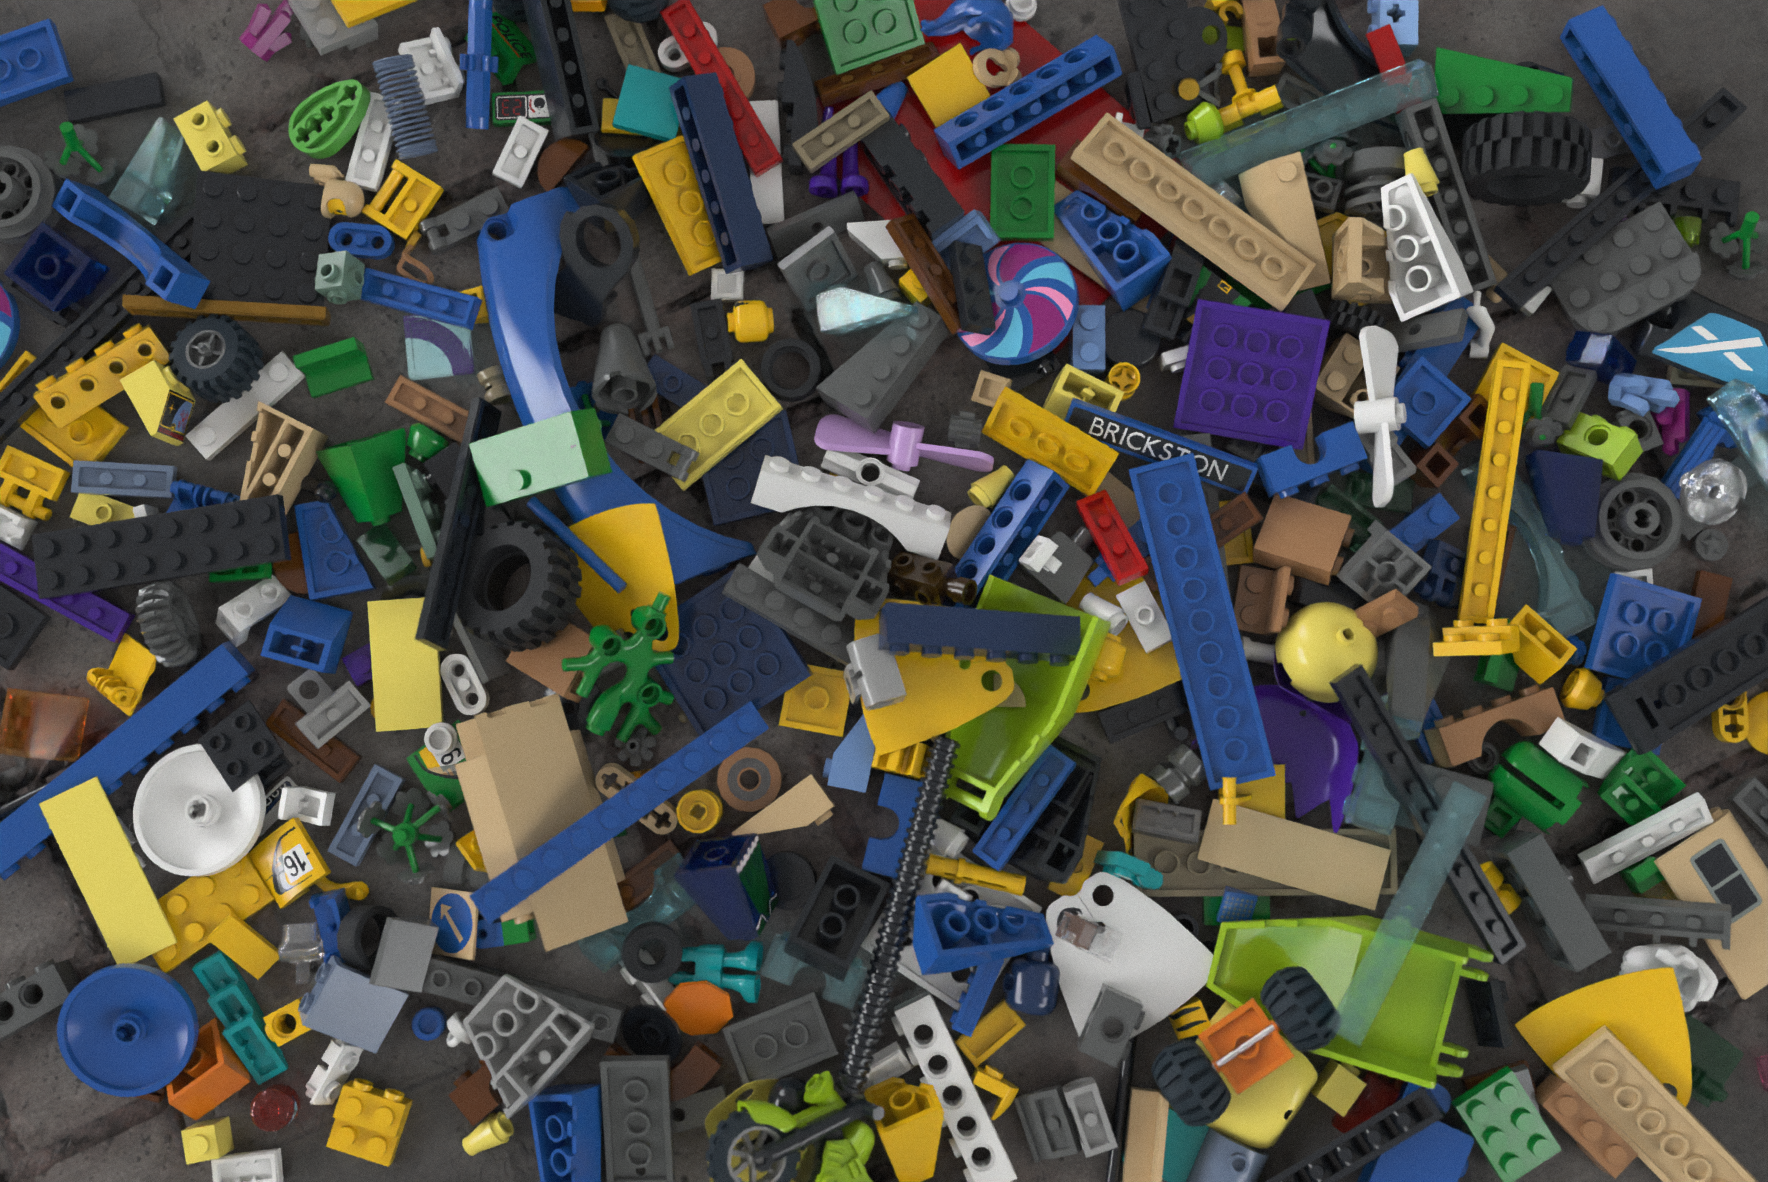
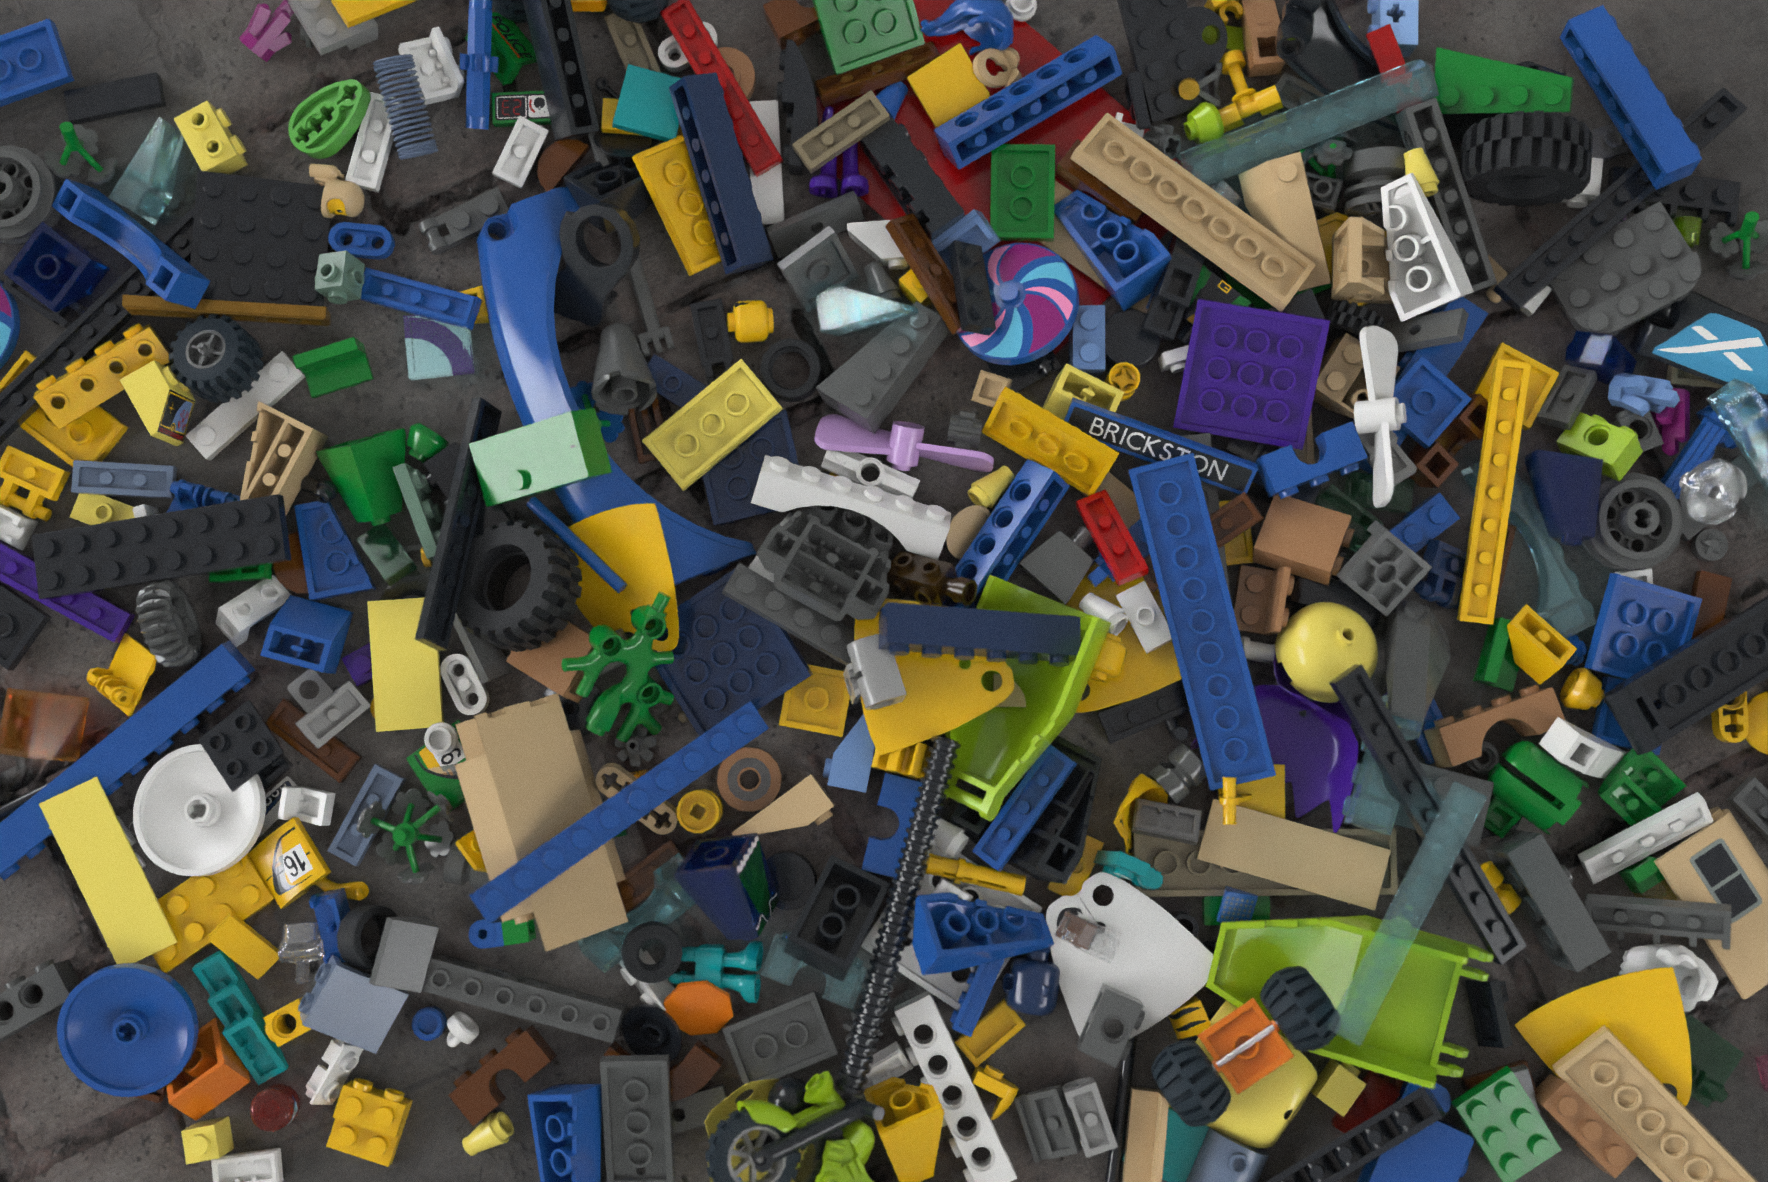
(410, 205): yellow plate -> none
(411, 244): medium nougat piece -> none
(428, 408): medium nougat tile -> none
(457, 923): piece -> none
(495, 385): dark tan wheel -> none
(524, 1039): light grey wedge -> none
(650, 447): dark grey plate -> none
(727, 286): white tile -> none
(1040, 555): white tile -> none
(1387, 612): medium nougat plate -> none
(1480, 347): white piece -> none
(1488, 639): yellow plate -> none
(1540, 430): dark grey plant -> none

